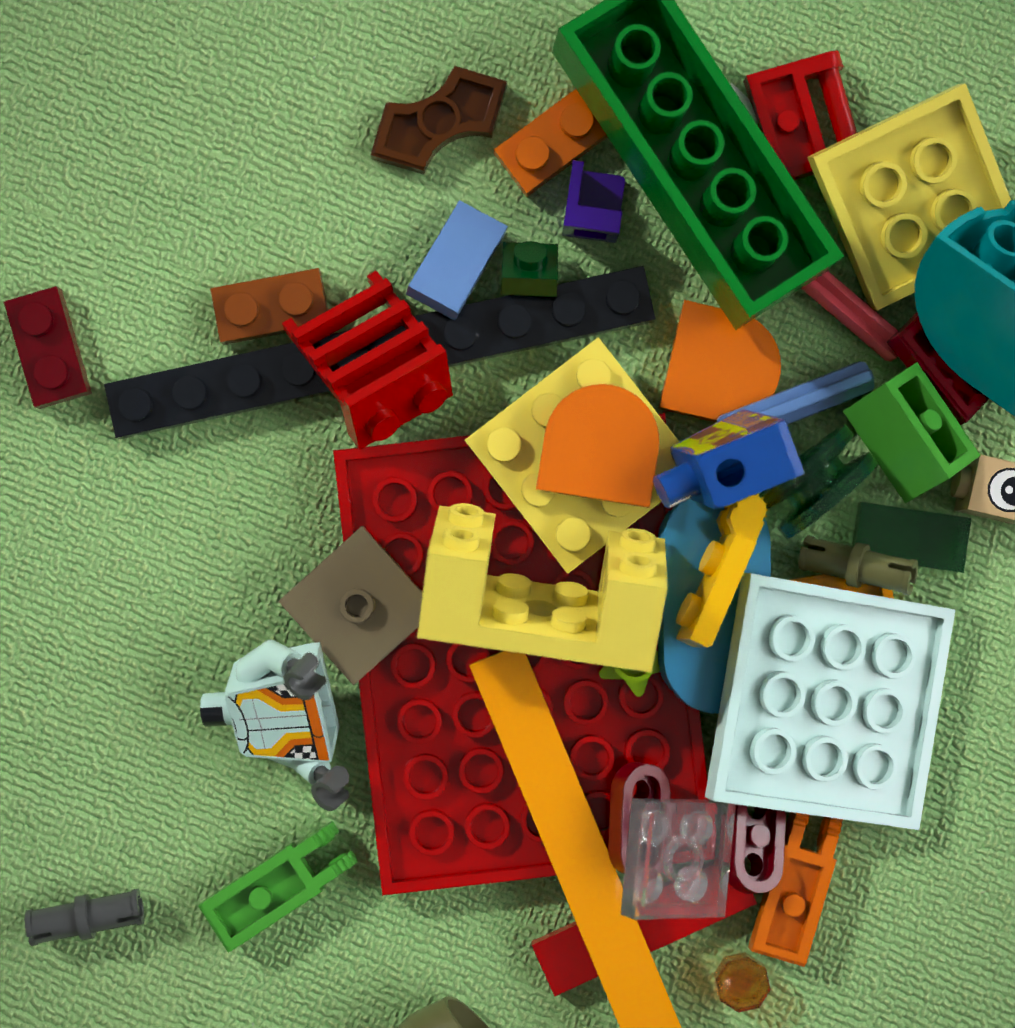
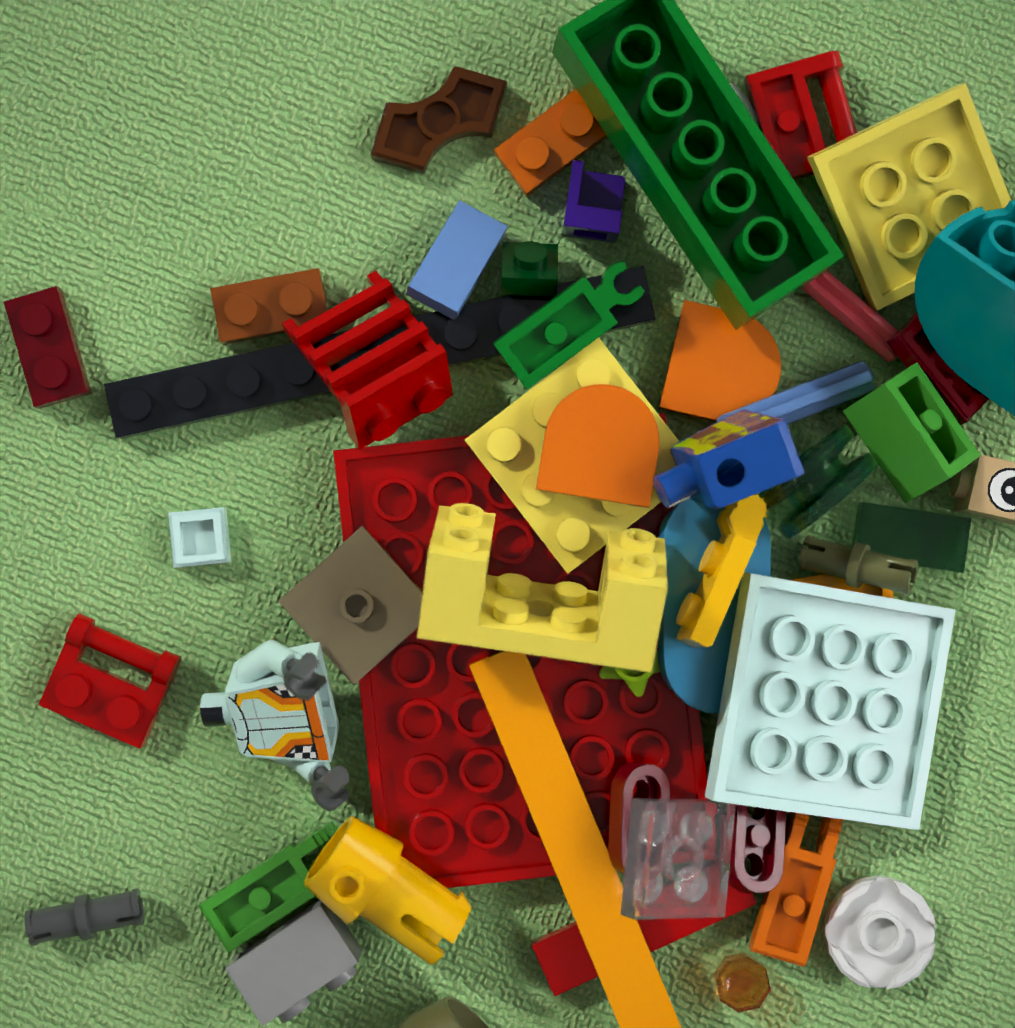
(104, 698): none -> red plate
(199, 537): none -> light aqua tile
(295, 962): none -> light grey brick
(368, 877): none -> yellow piece
(563, 326): none -> green plate
(879, 932): none -> white tile

